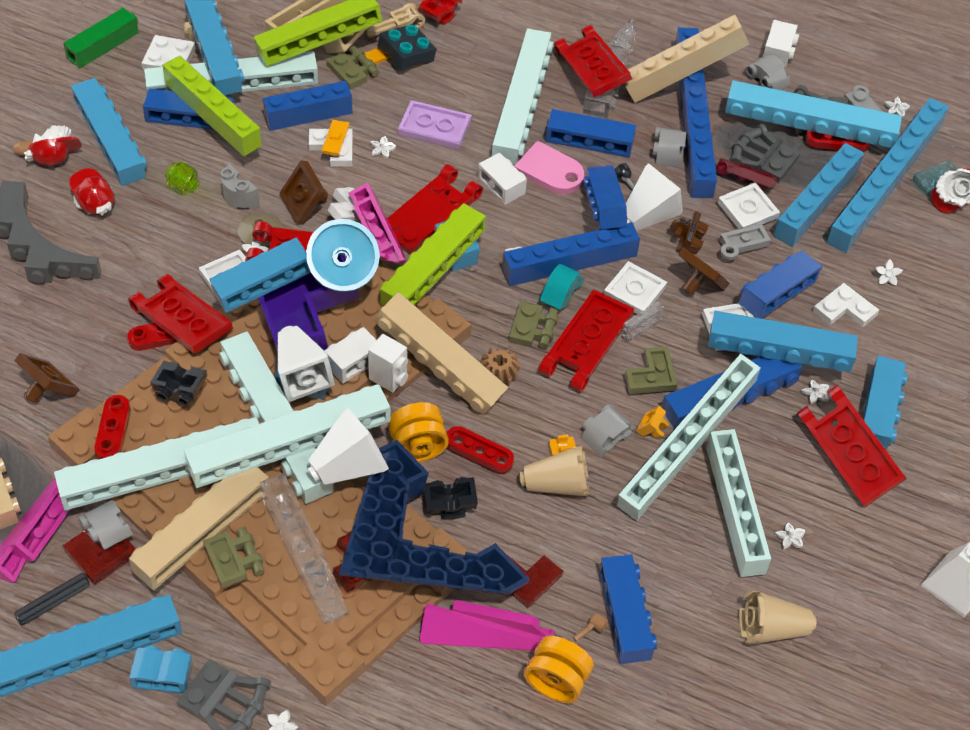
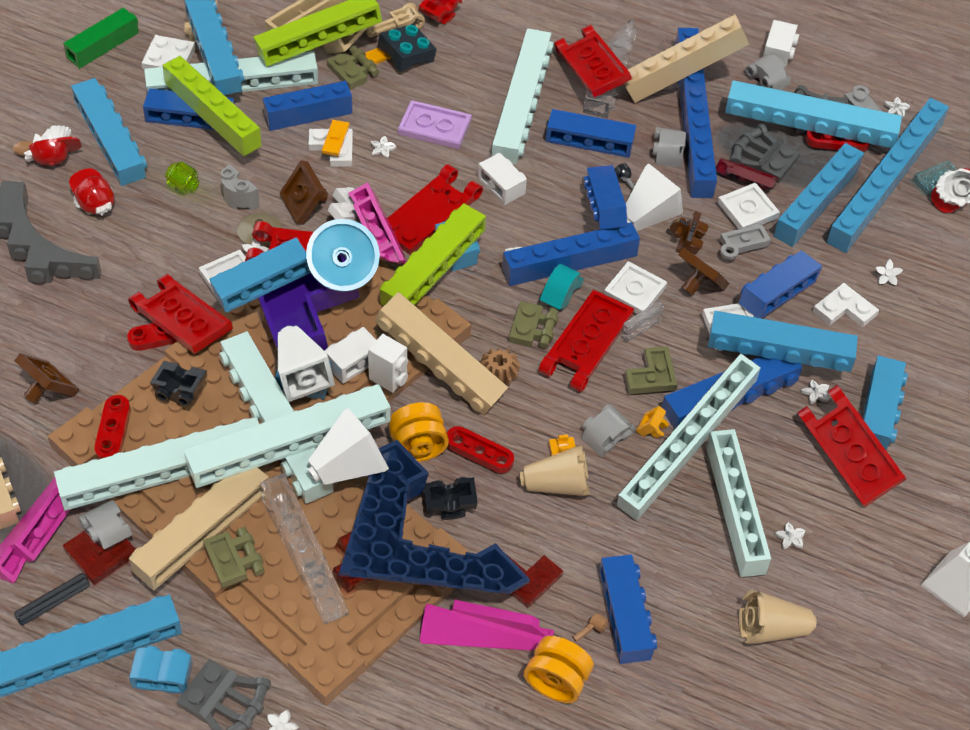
(551, 169): bright pink tile -> none

